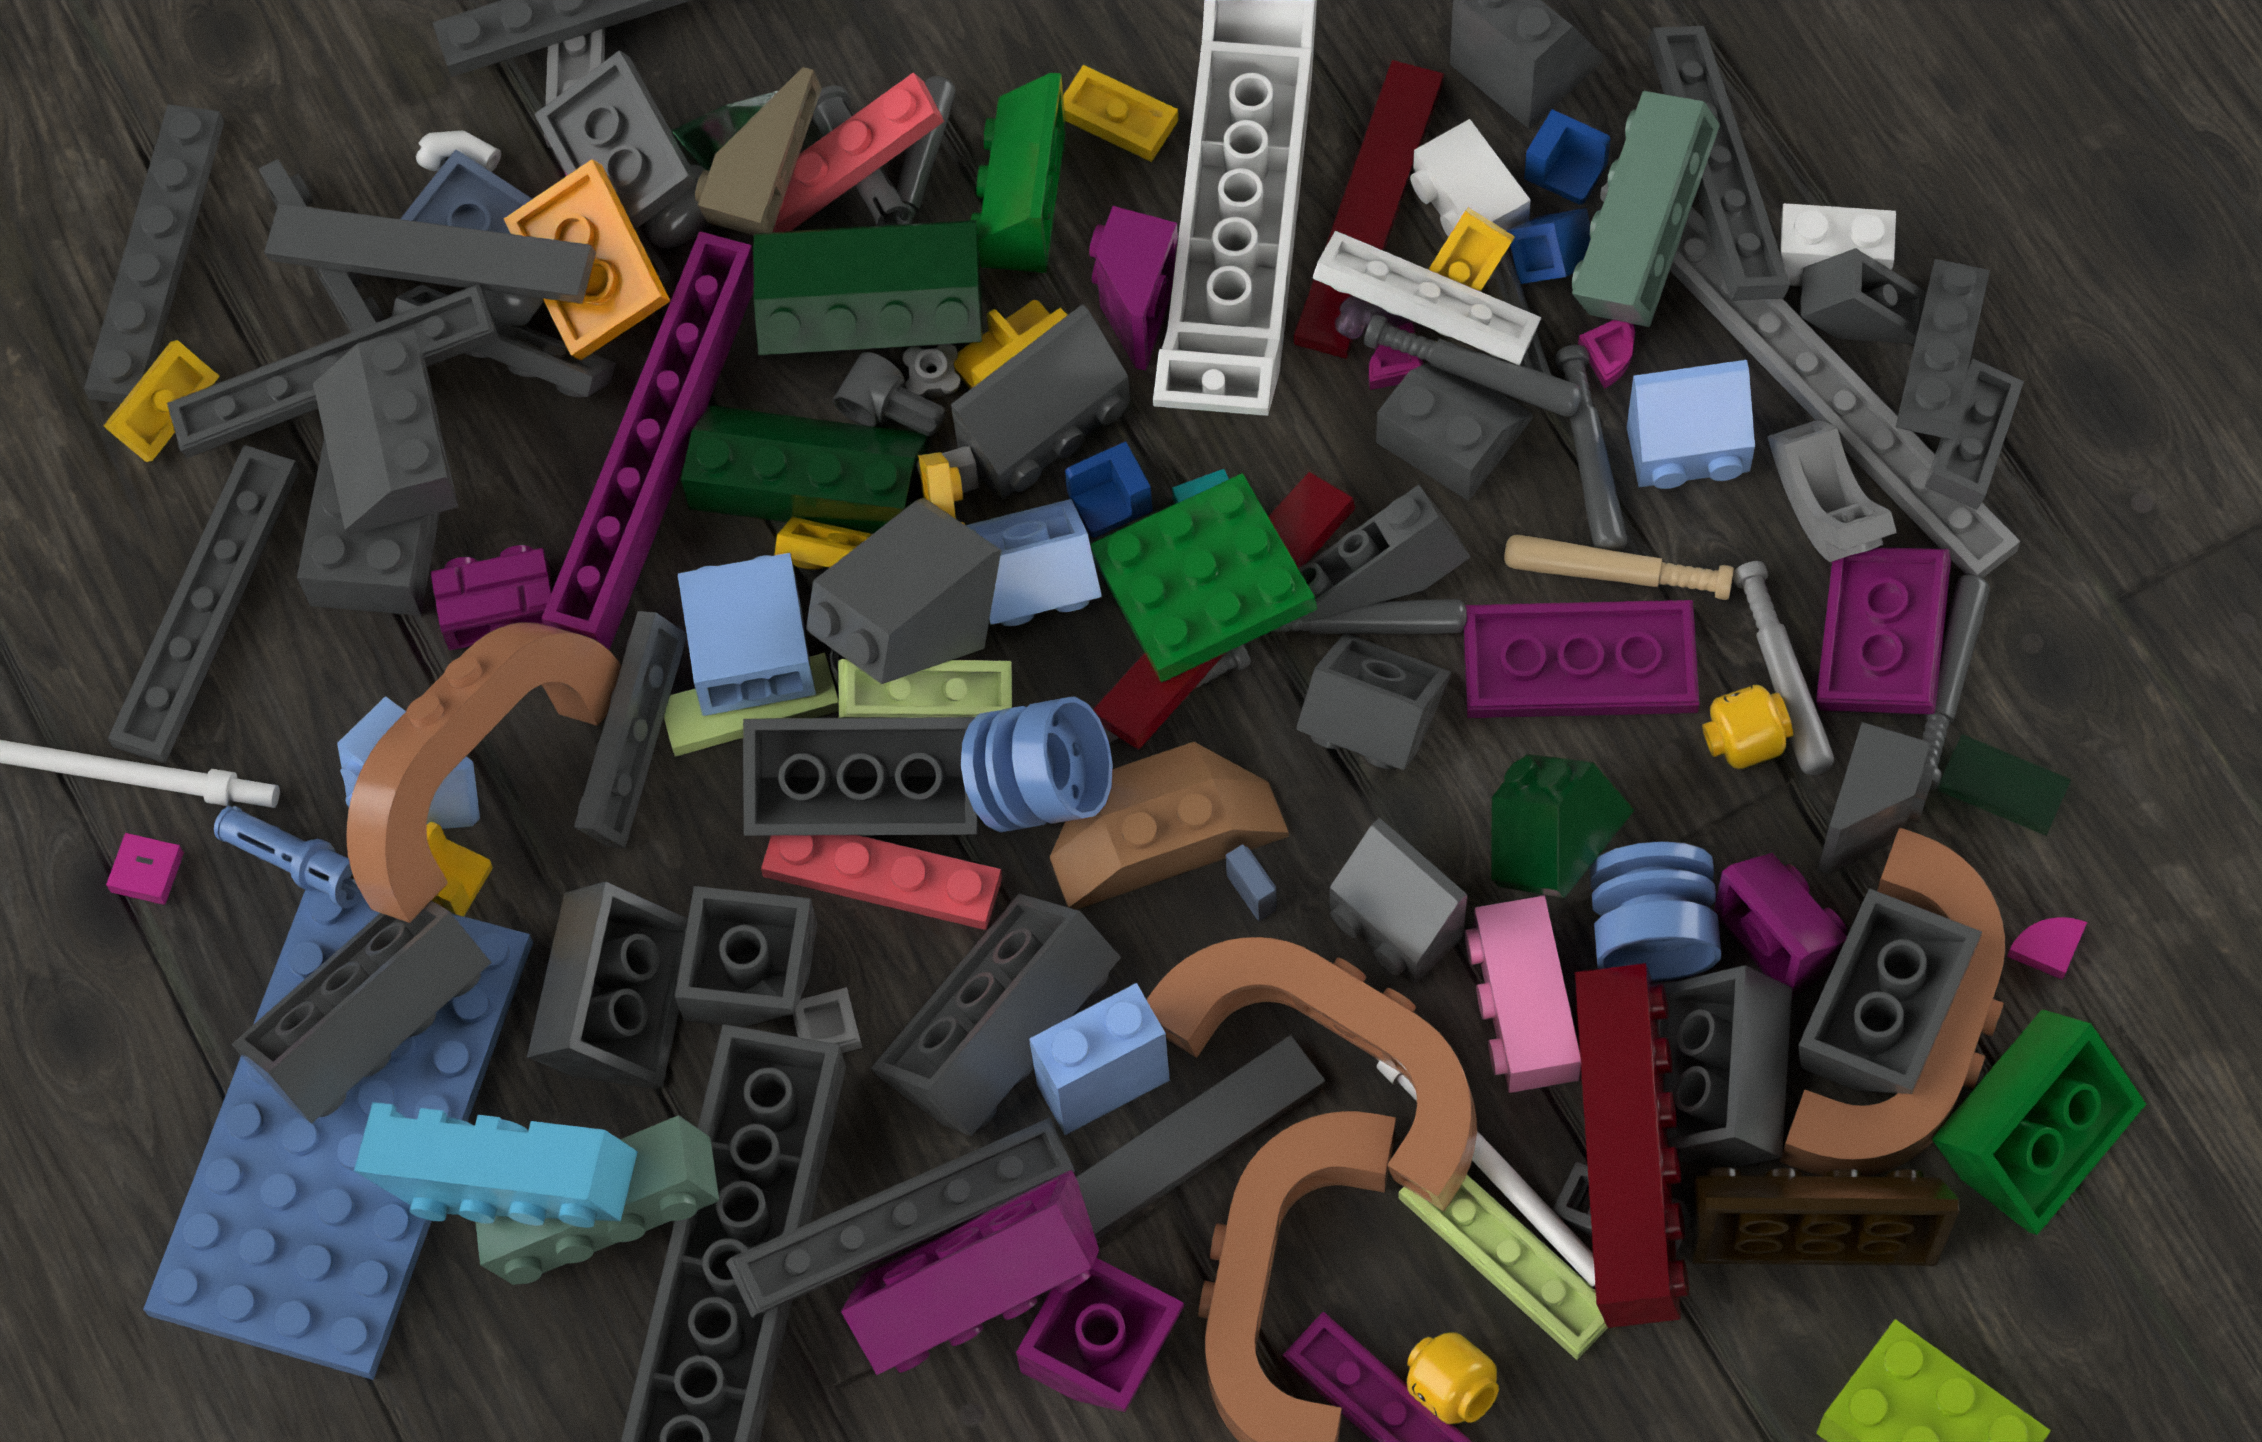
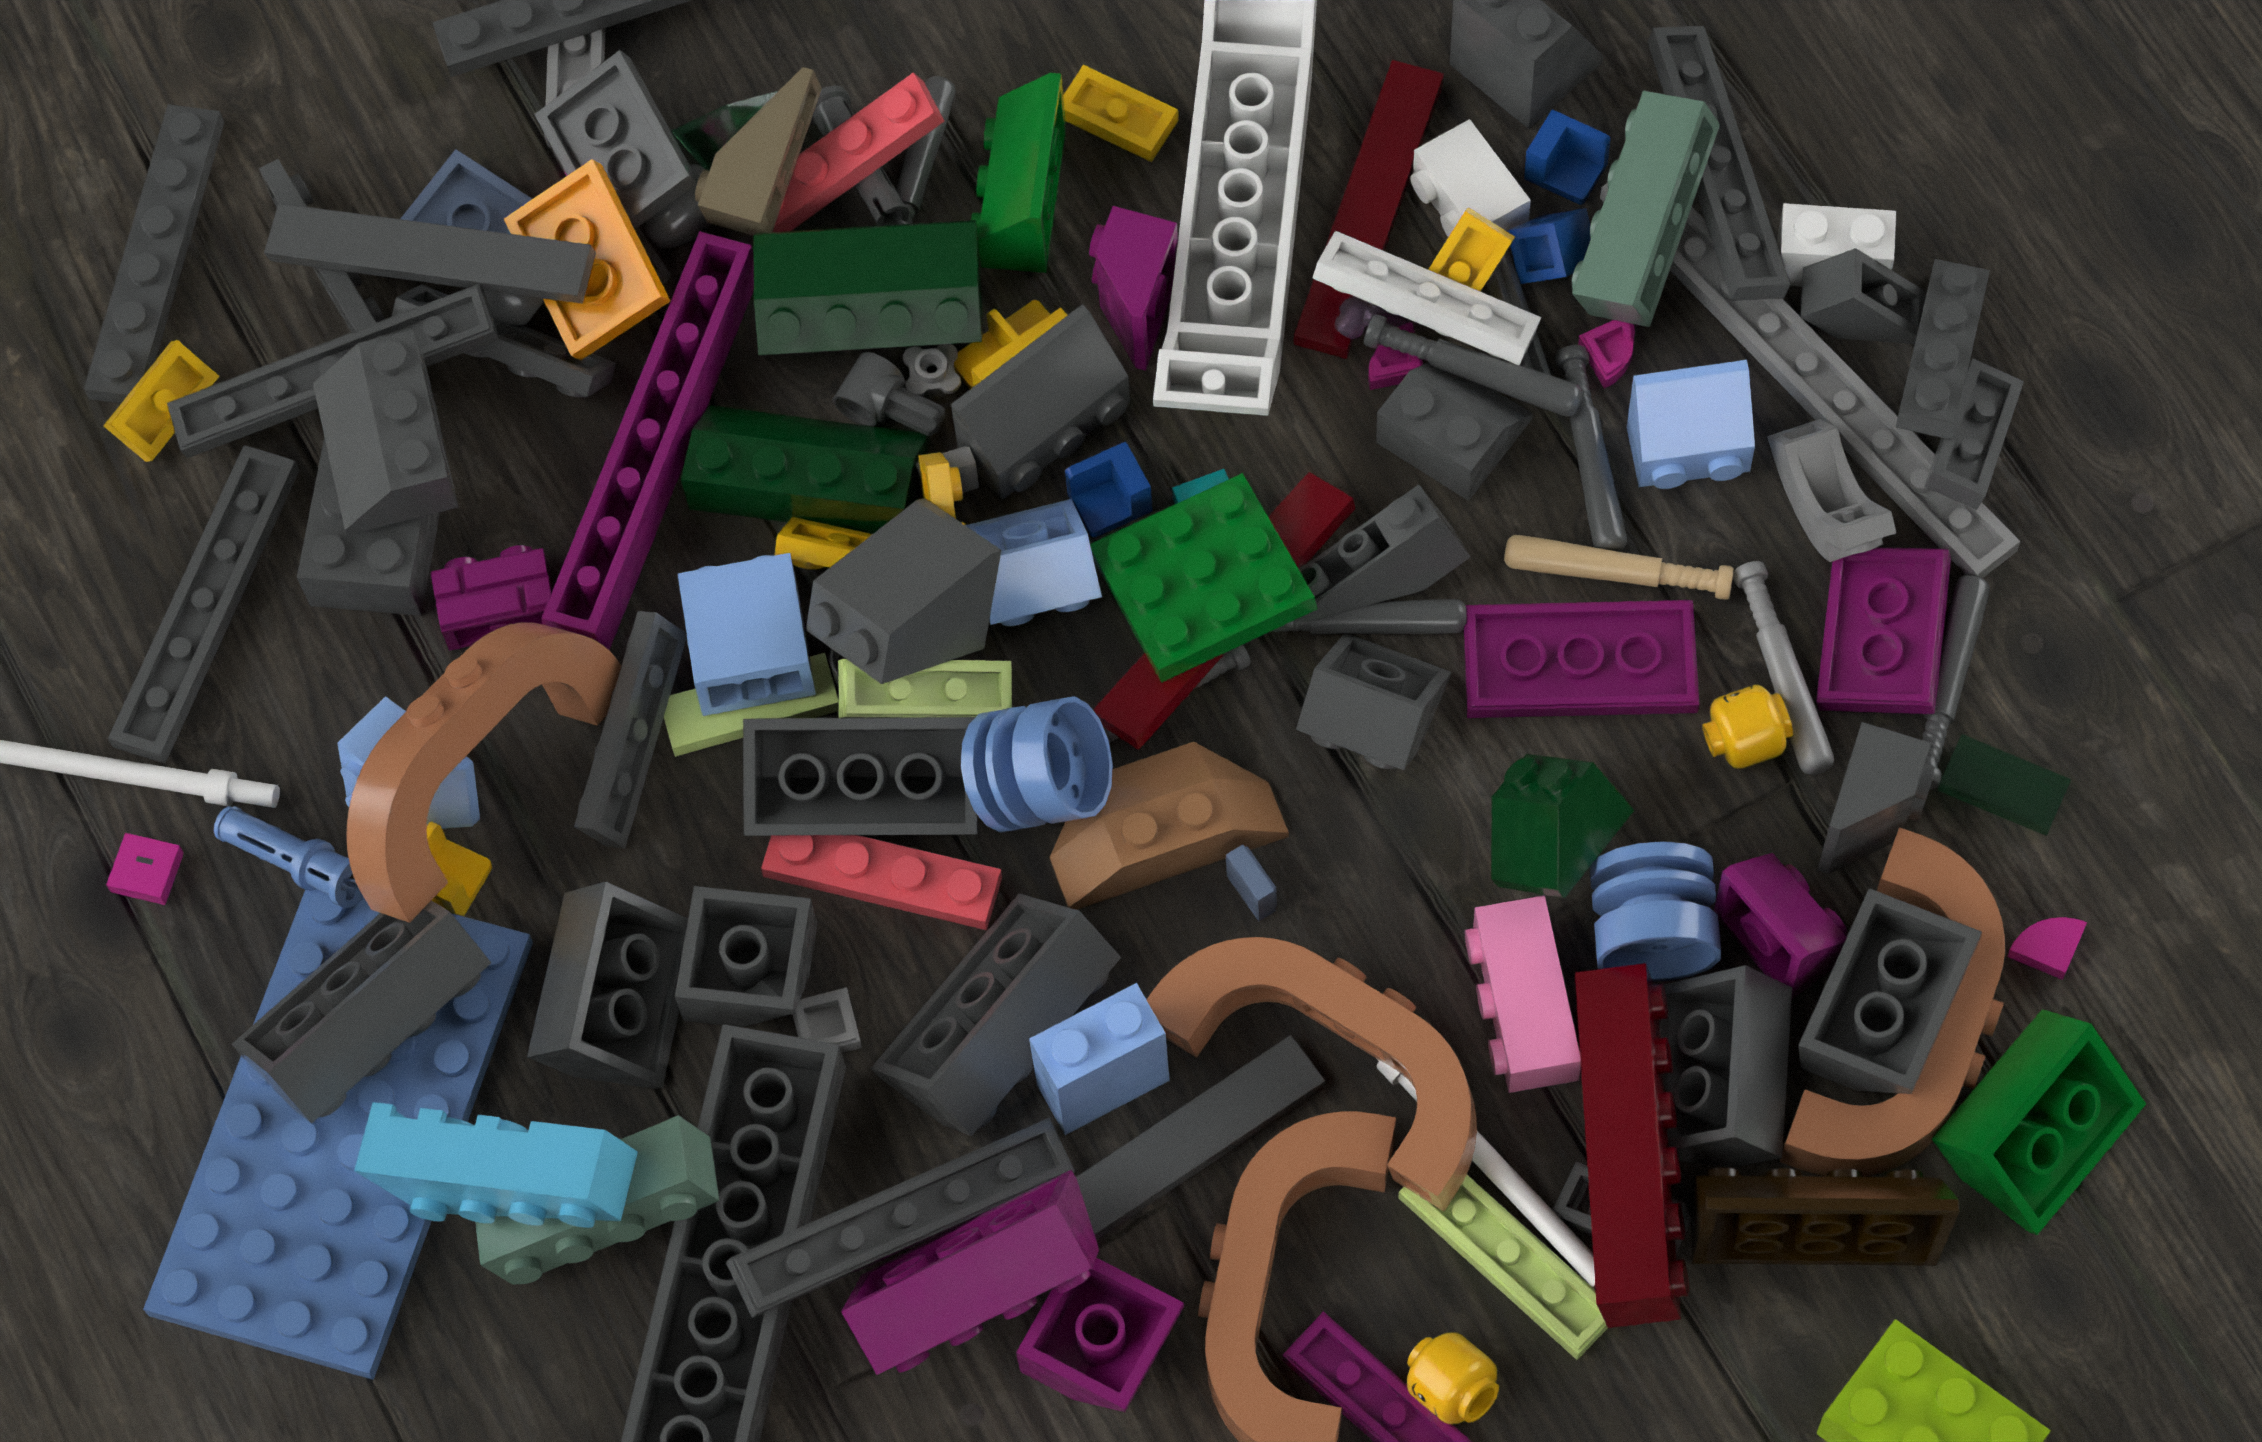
(440, 145): white arm -> none
(1398, 903): slope -> none

